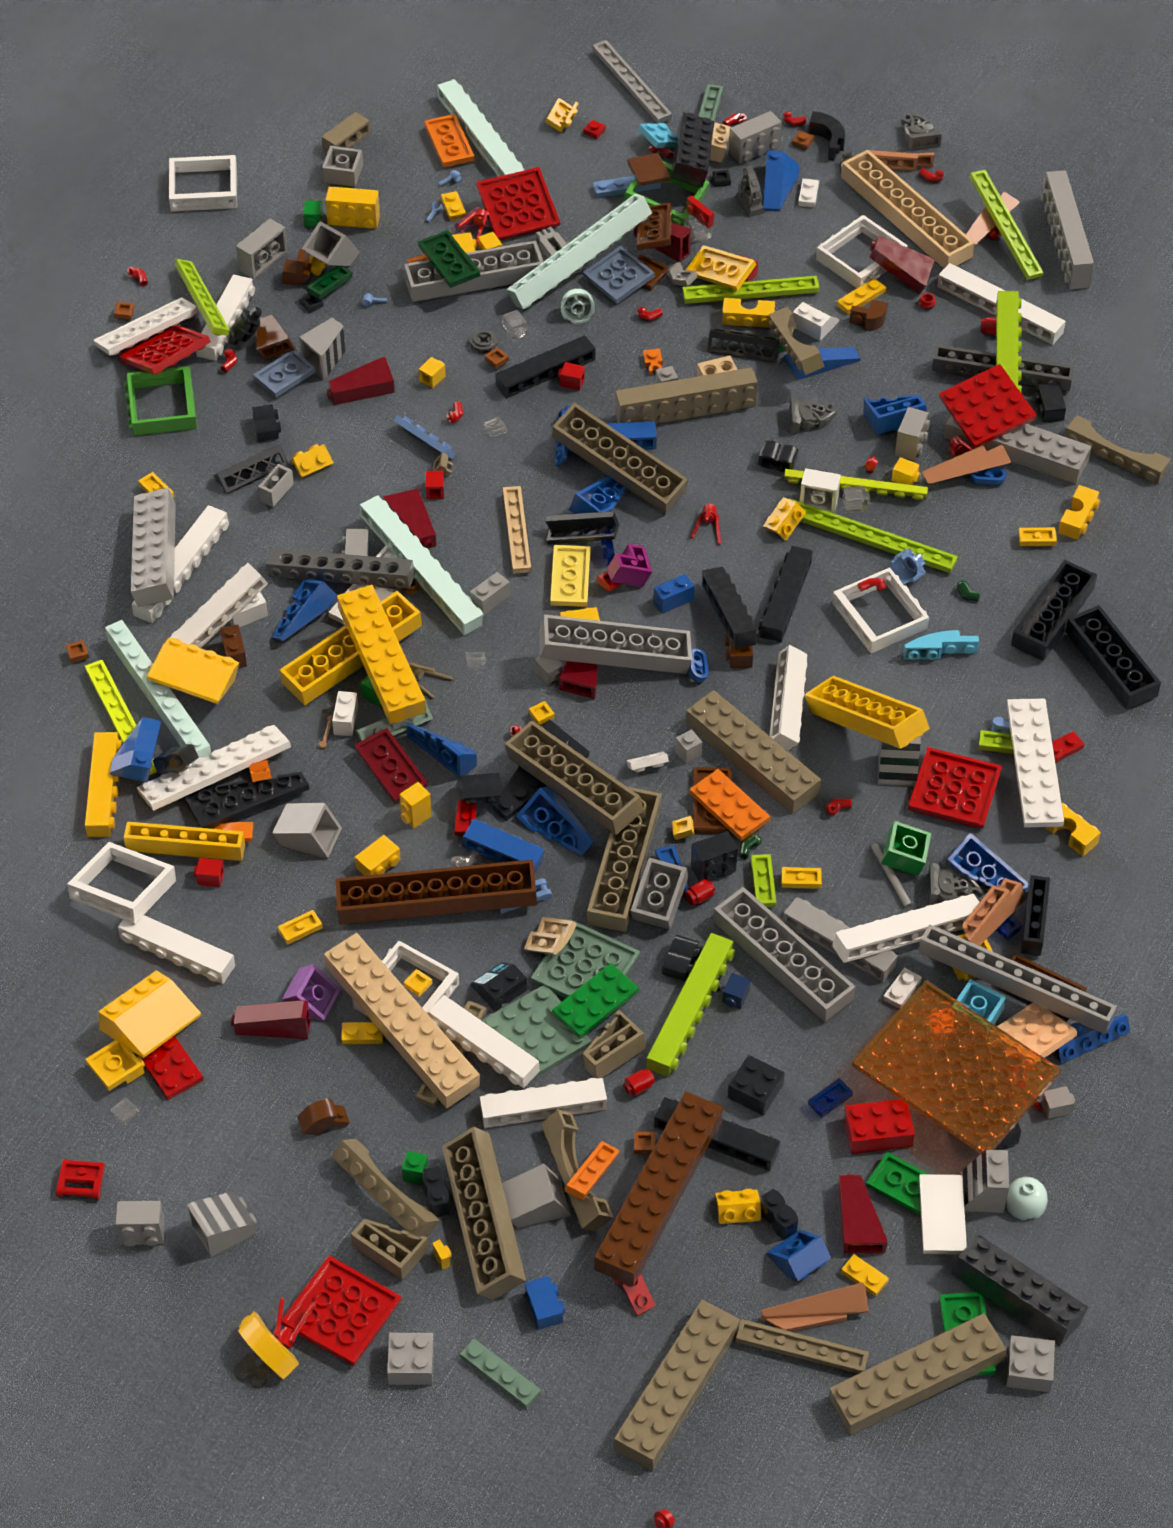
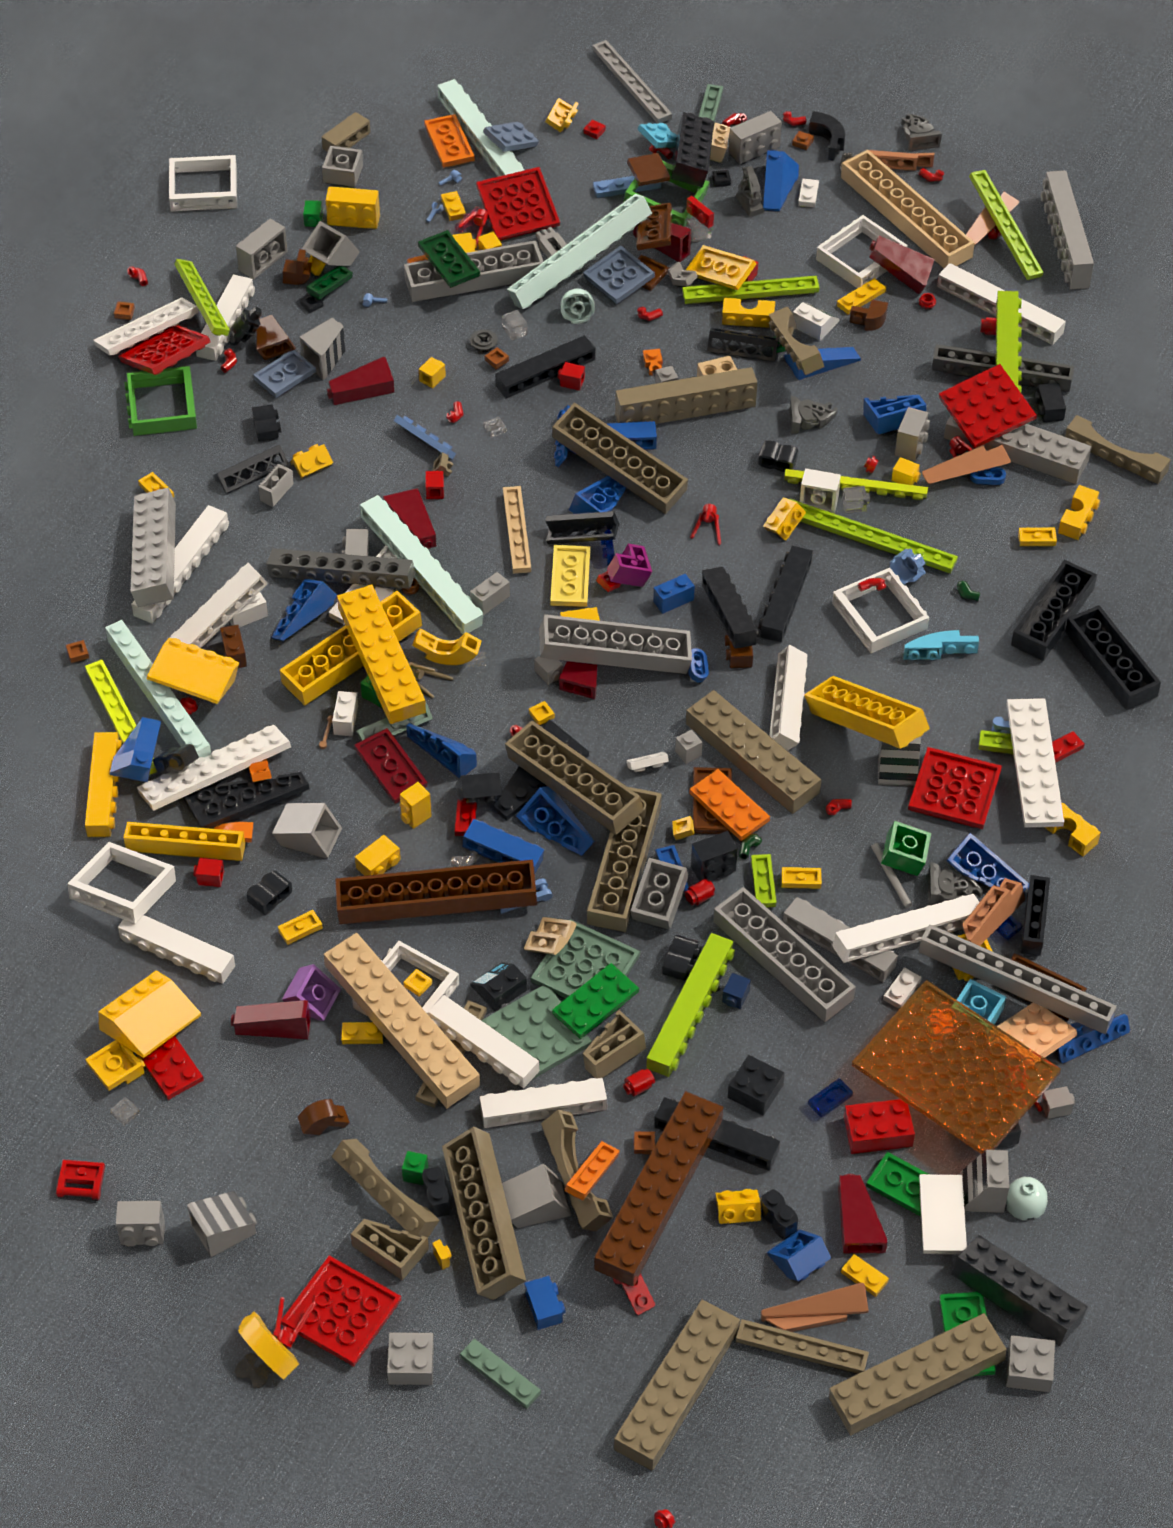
(189, 705): none -> red plate
(269, 892): none -> black brick
(447, 652): none -> yellow arch
(510, 136): none -> sand blue plate

